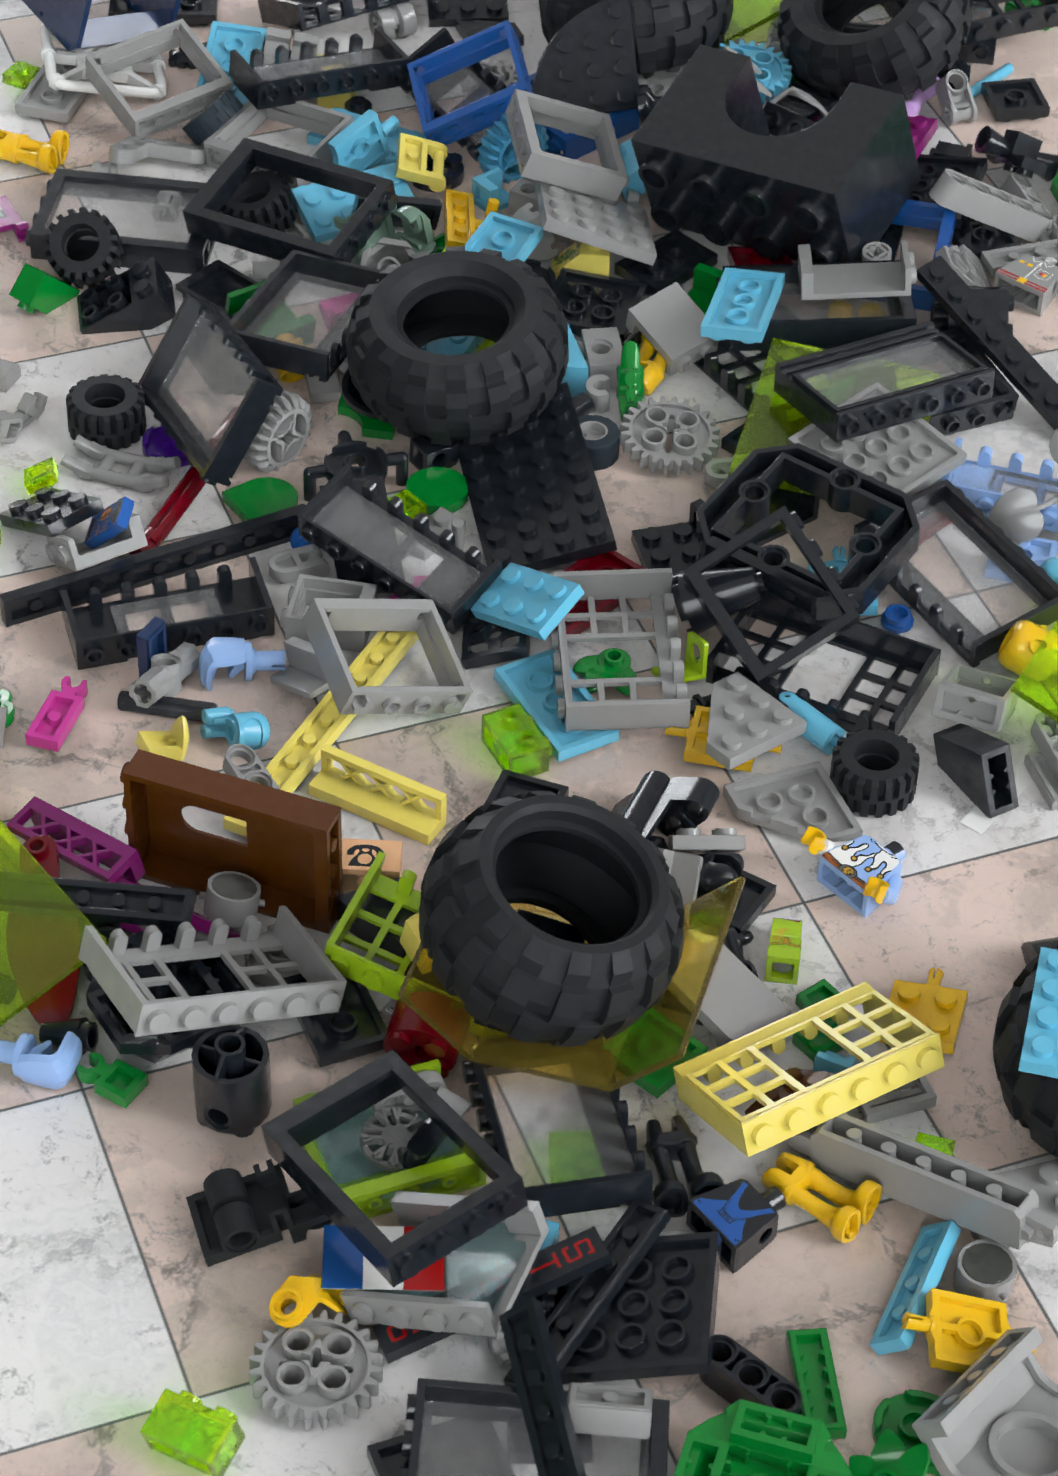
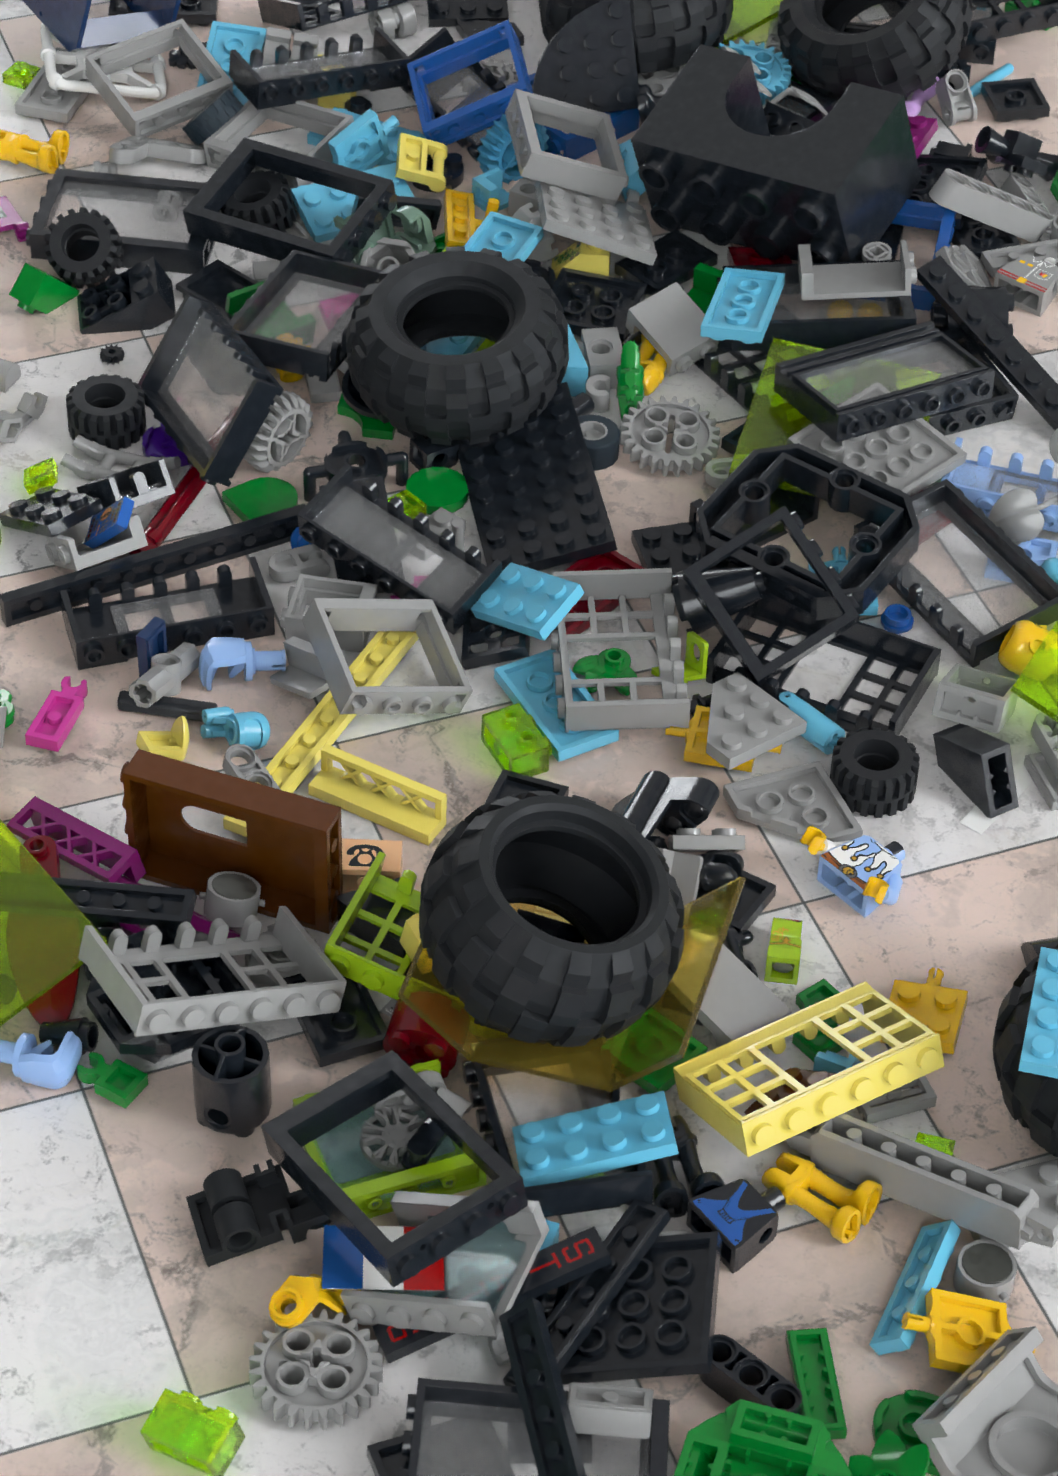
(112, 354): none -> black piece
(139, 483): none -> black window
(595, 1140): none -> medium azure plate

